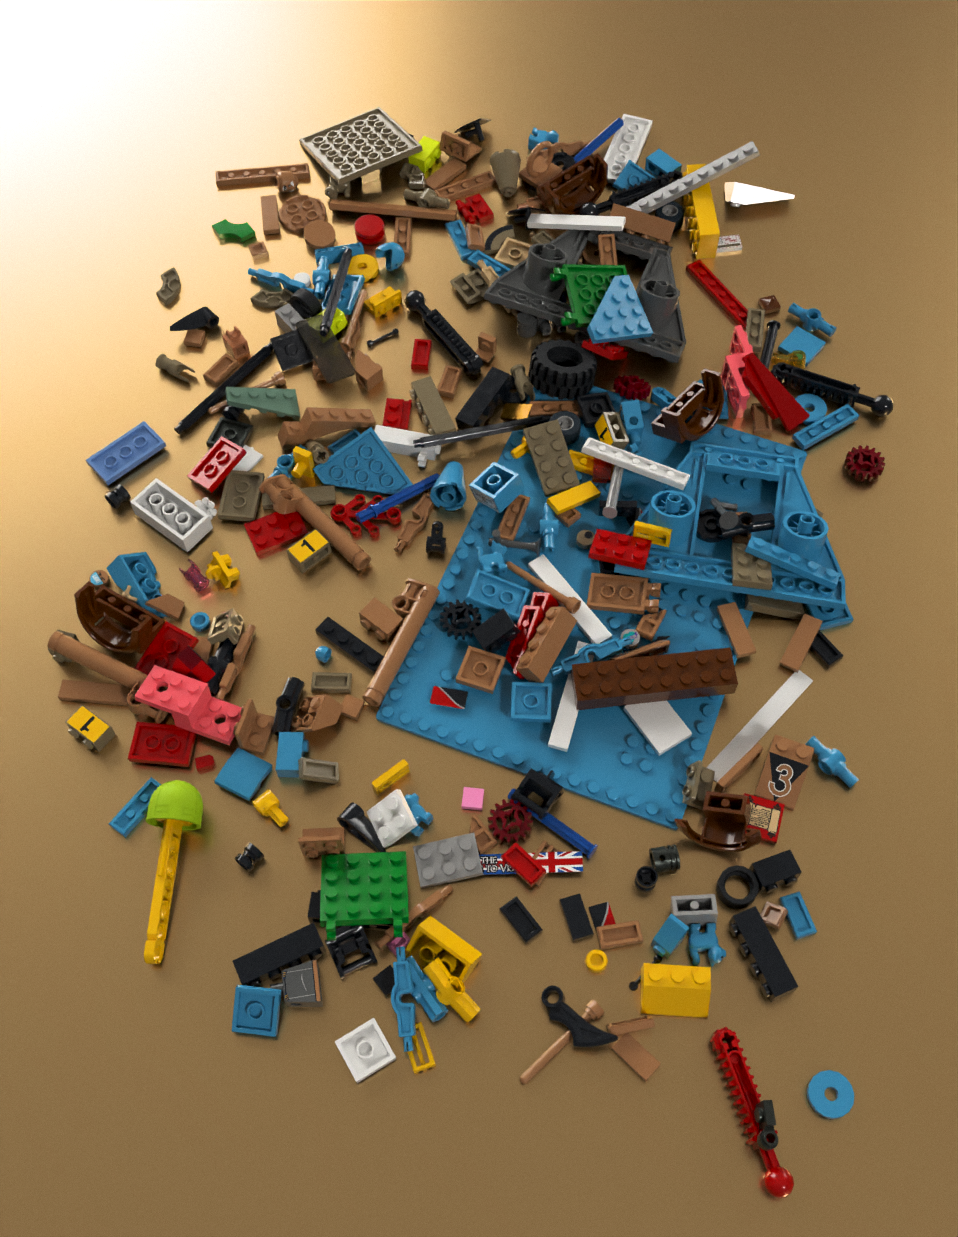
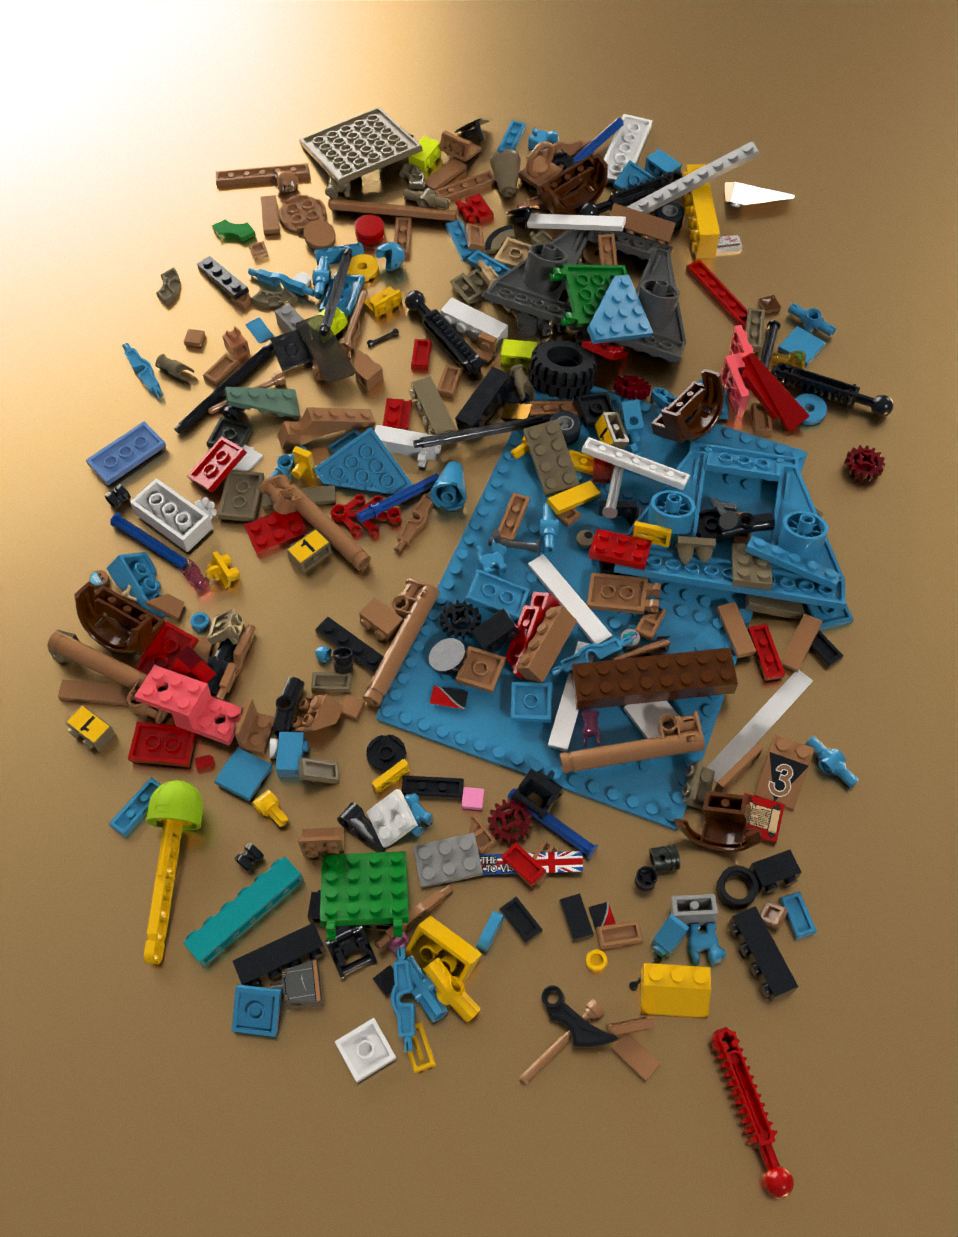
(147, 374): none -> dark azure piece
(149, 541): none -> blue axle
(196, 319): black piece -> none
(222, 277): none -> plate
(242, 302): none -> medium nougat tile
(243, 911): none -> teal brick
(259, 330): none -> dark azure sticker
(273, 748): none -> white tile
(305, 303): black tyre -> none
(319, 453): dark tan piece -> none
(343, 660): none -> black wheel
(385, 752): none -> black tile
(433, 787): none -> black tile
(437, 539): black piece -> none
(447, 656): none -> tile
(472, 321): none -> white brick
(490, 931): none -> dark azure beam
(497, 487): dark azure brick -> none
(512, 136): none -> dark azure tile
(517, 352): none -> neon yellow brick
(571, 603): medium nougat piece -> none
(590, 726): none -> clear pink piece
(682, 738): none -> medium nougat piece
(688, 545): none -> dark tan tile
(765, 1117): pearl dark grey plate -> none
(766, 652): none -> red plate
(825, 427): dark azure plate -> none
(842, 1088): dark azure tile -> none

